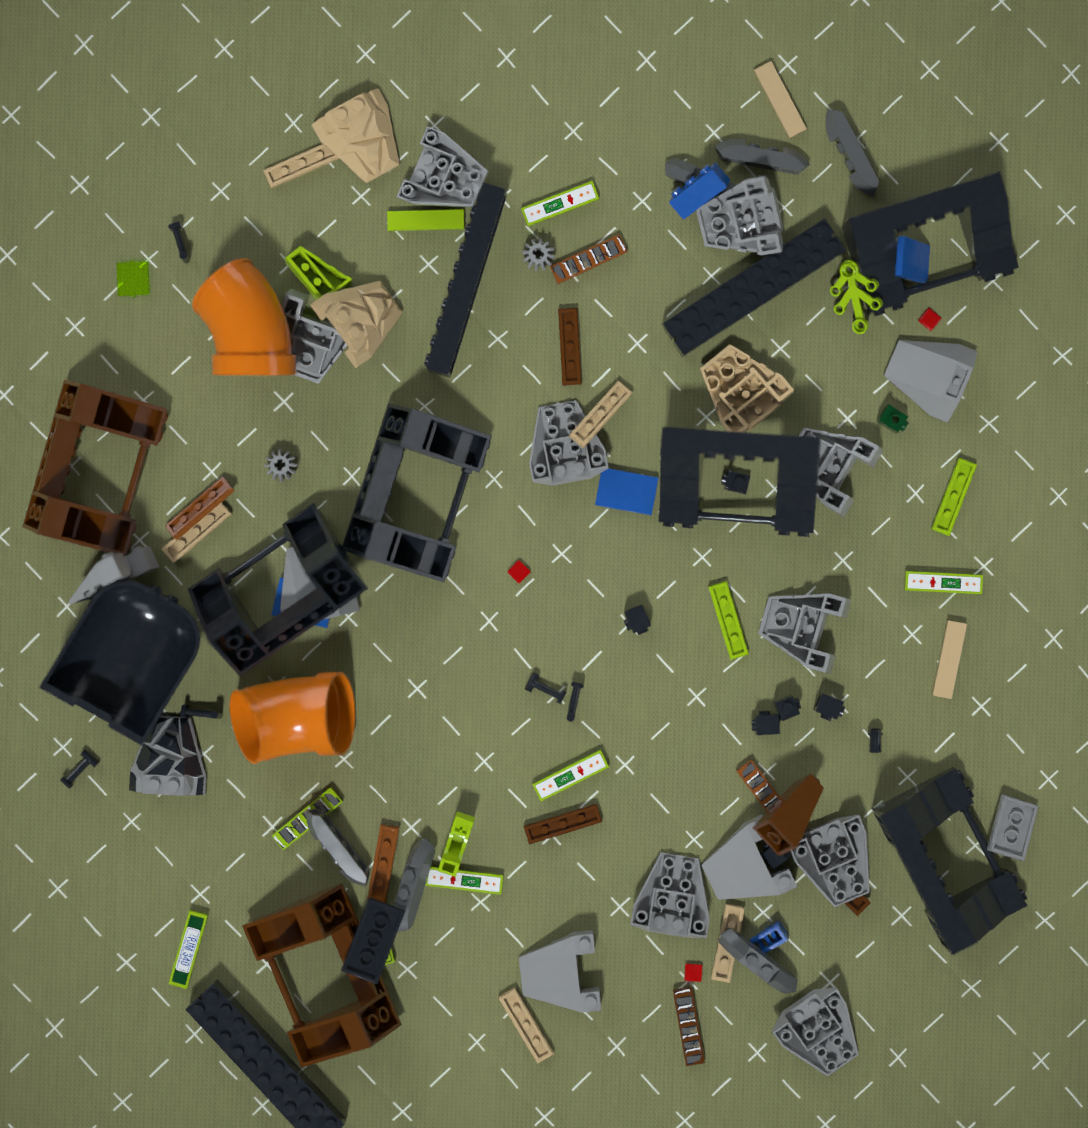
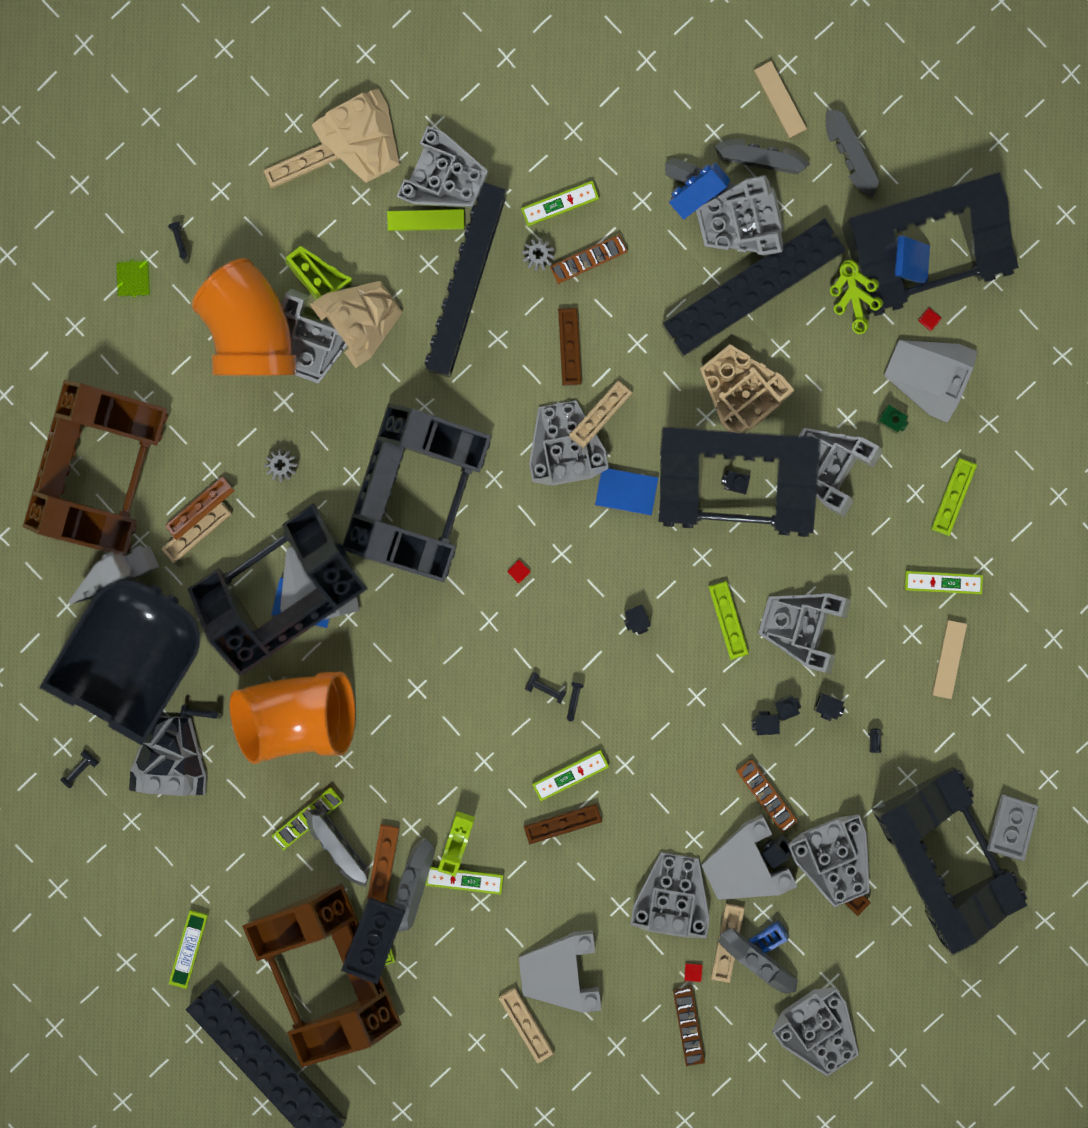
(789, 816): reddish brown slope -> none

